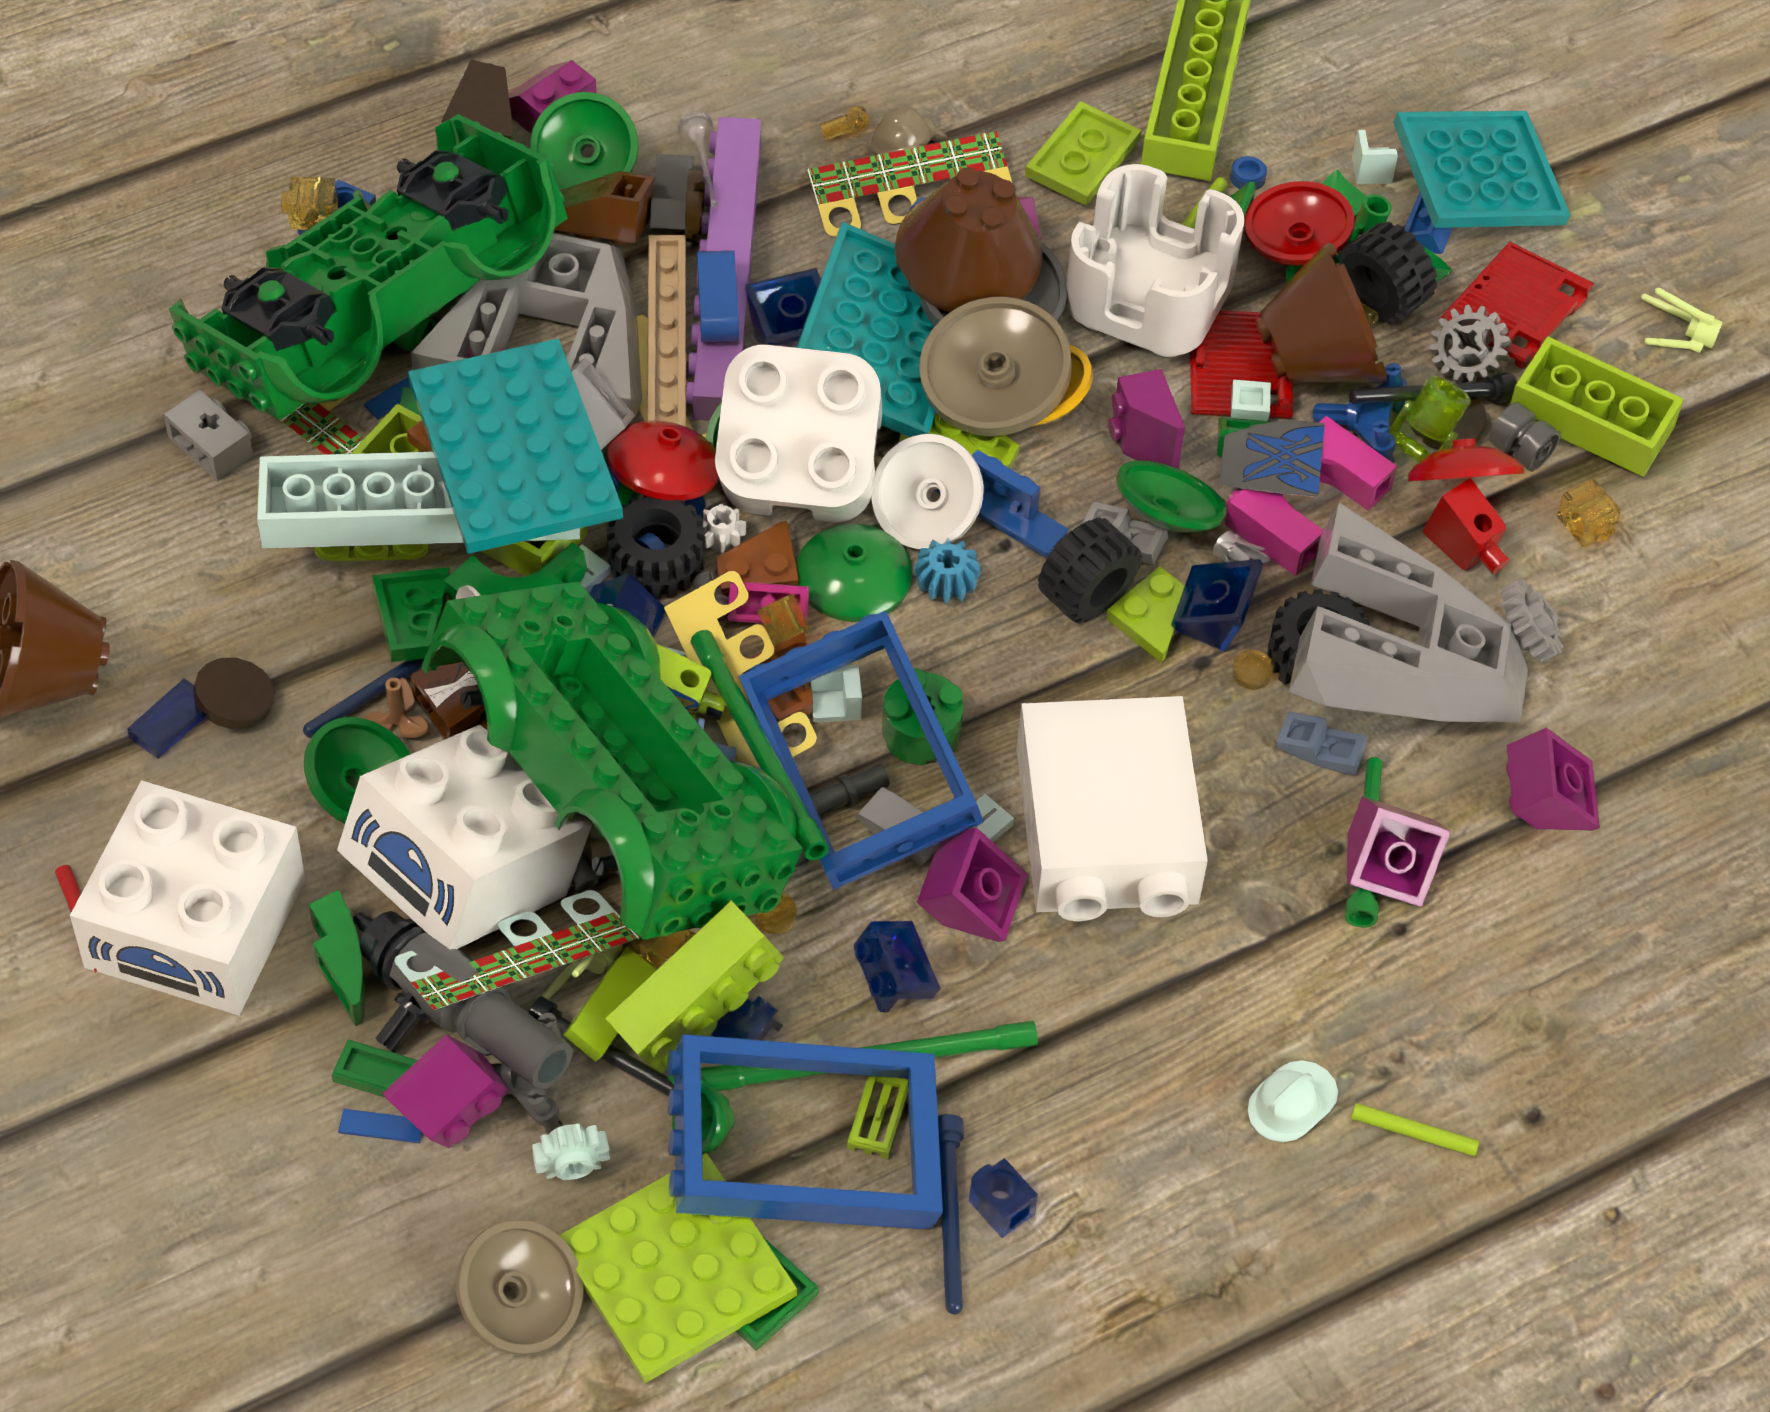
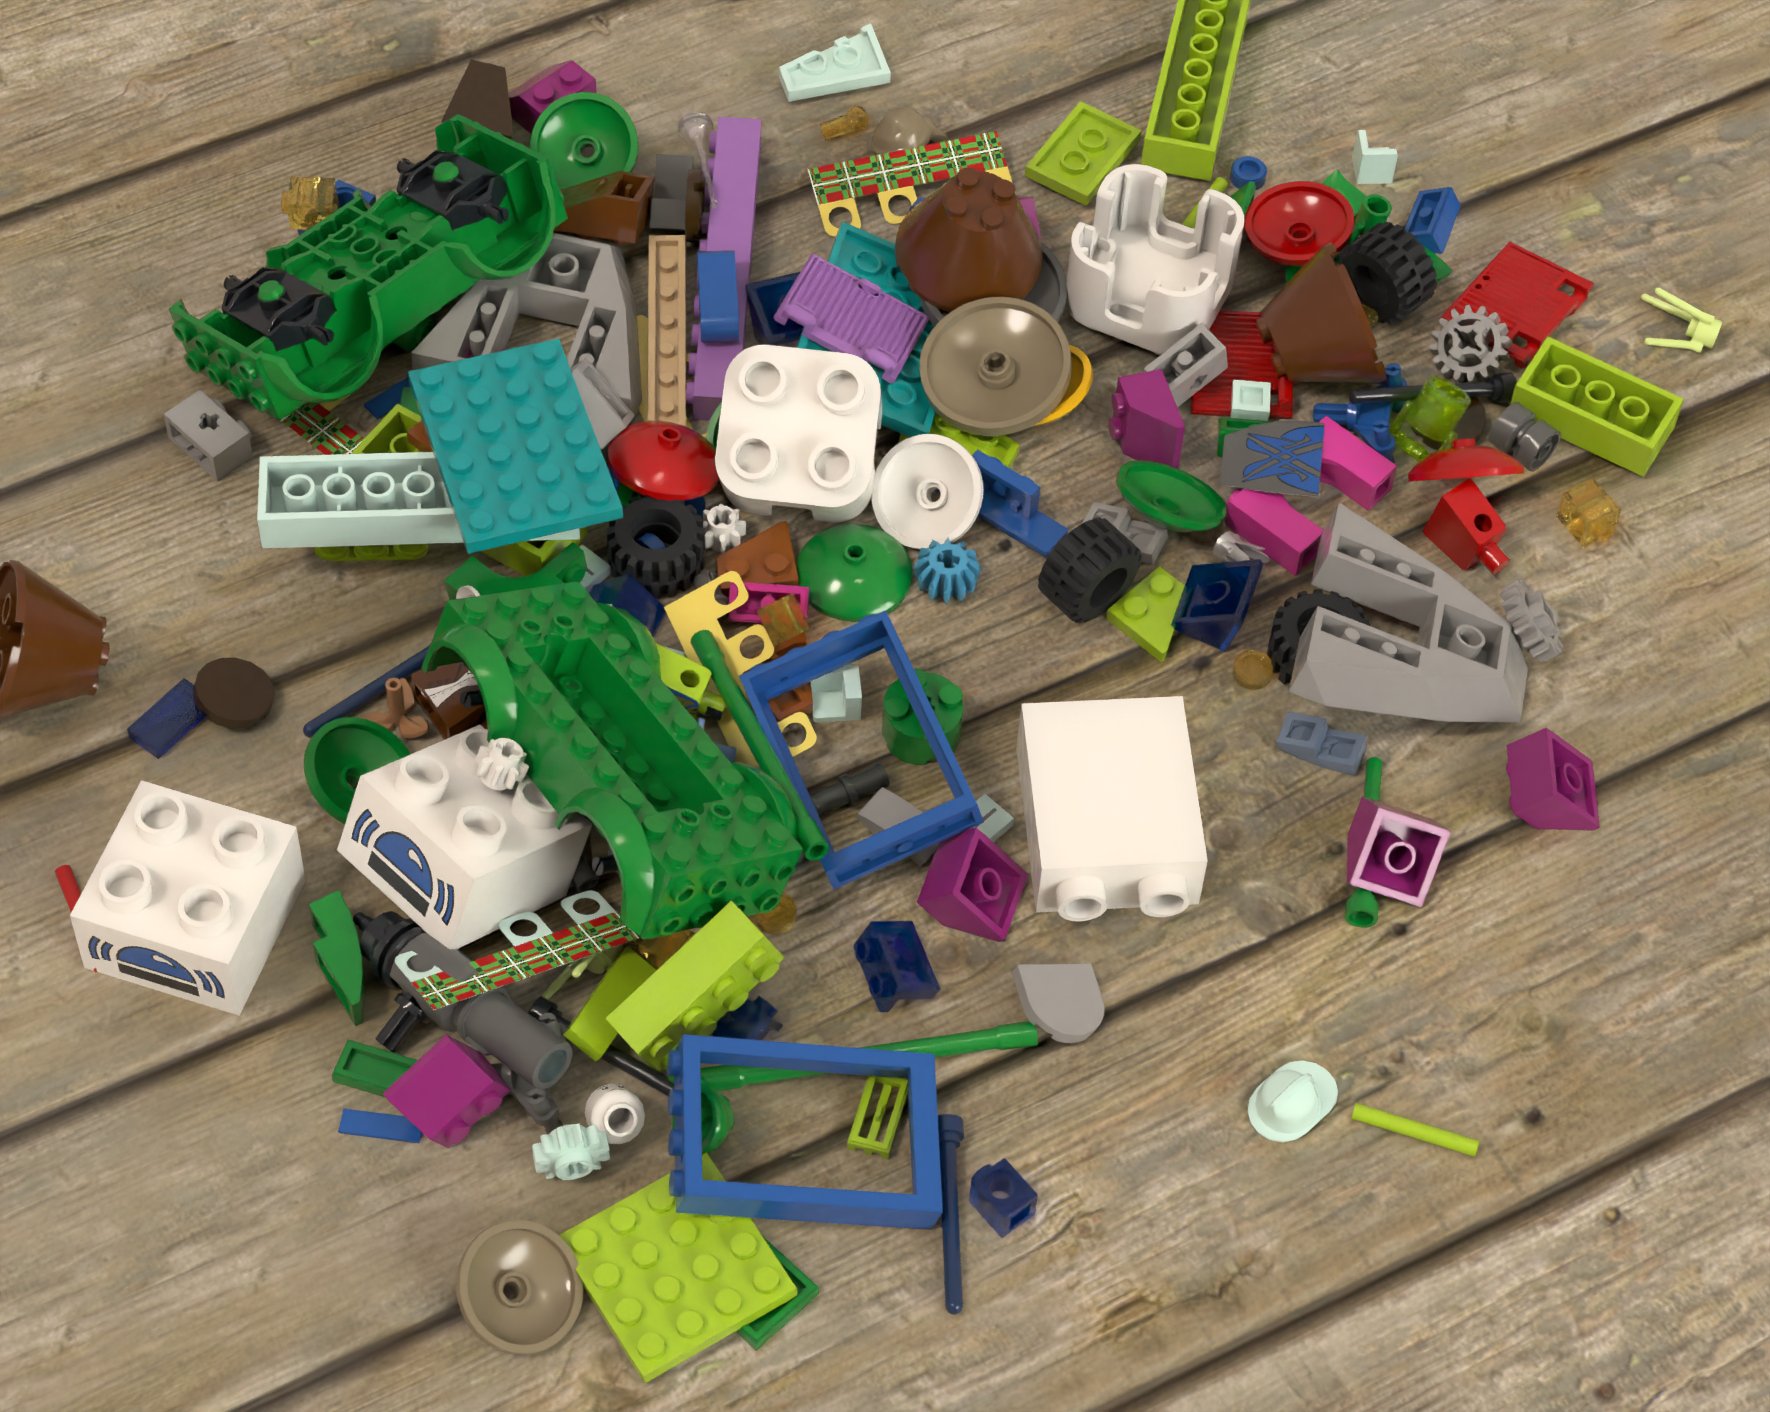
(410, 609): green wing -> none
(501, 764): none -> white gear
(616, 1111): none -> white head
(841, 68): none -> light aqua wing
(852, 316): none -> medium lavender window
(1060, 999): none -> light grey tile
(1191, 363): none -> light grey brick
(1481, 169): teal plate -> none

